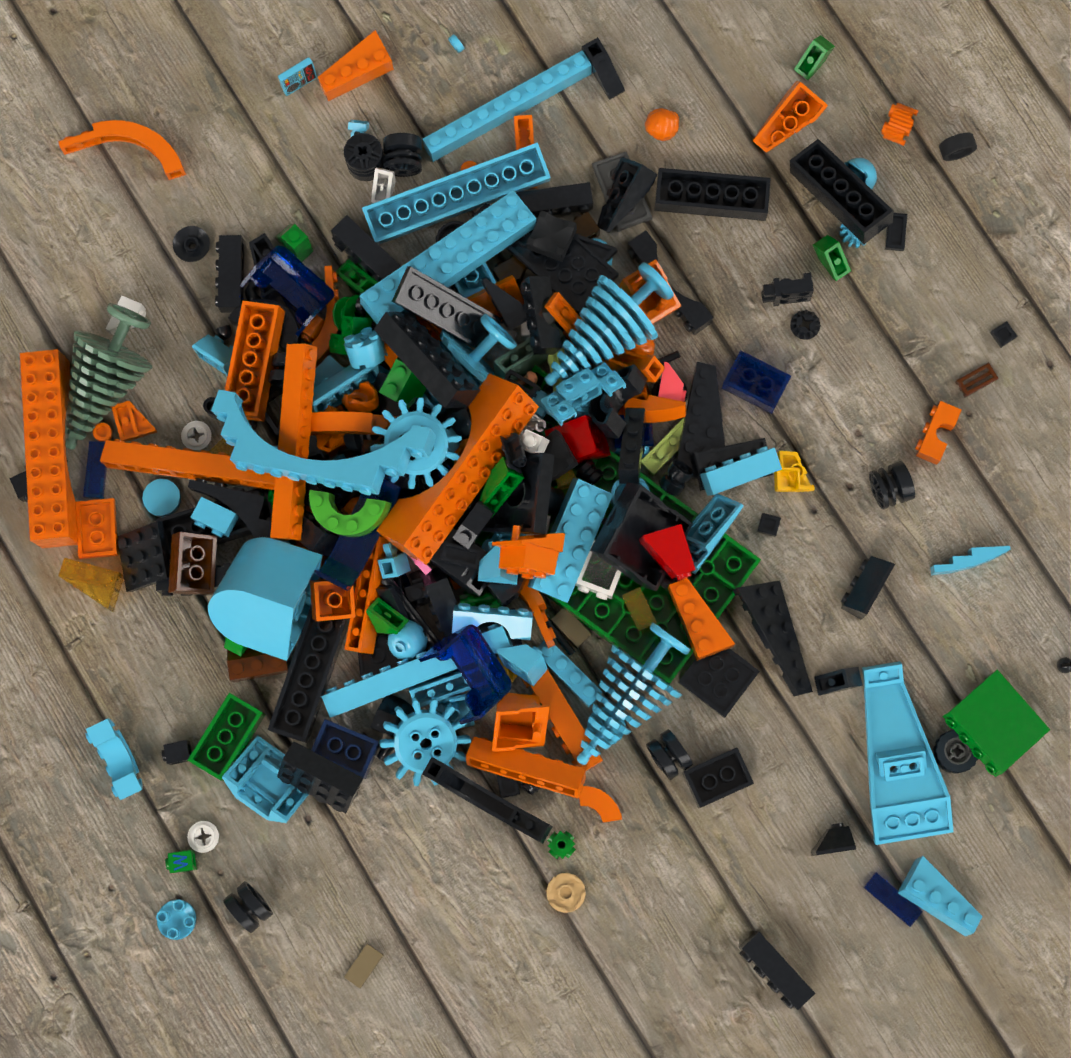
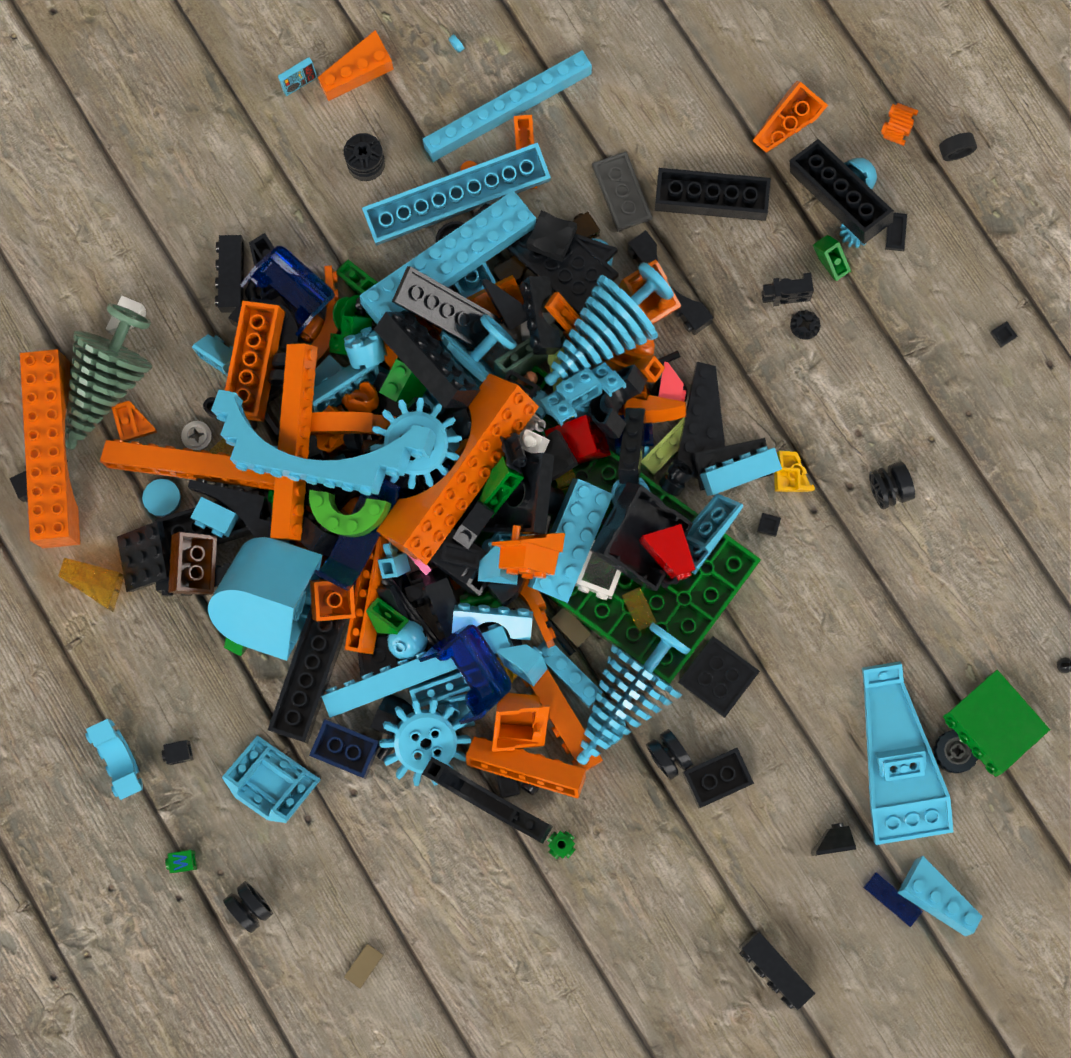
(95, 472): clear blue tile -> none
(96, 528): orange plate -> none
(102, 432): orange tile -> none
(127, 132): orange arch -> none
(176, 919): medium azure dish -> none
(188, 236): black dish -> none
(196, 831): white gear -> none
(224, 332): black hinge -> none
(226, 736): green brick -> none
(254, 665): reddish brown slope -> none
(295, 241): green slope -> none
(319, 777): black brick -> none
(358, 126): medium azure tile -> none
(363, 249): black brick -> none
(383, 184): white slope -> none
(402, 154): black wheel -> none
(559, 199): black brick -> none
(566, 892): tan tile -> none
(588, 471): black wheel -> none
(601, 802): orange tile -> none
(603, 68): black slope -> none
(629, 186): black wedge -> none
(662, 124): orange hair -> none
(699, 622): orange wedge -> none
(756, 382): clear blue brick -> none
(775, 628): black wing -> none
(814, 57): green slope -> none
(838, 681): black slope -> none
(866, 586): black slope -> none
(930, 447): orange arch -> none
(963, 388): reddish brown tile -> none
(976, 557): medium azure slope -> none

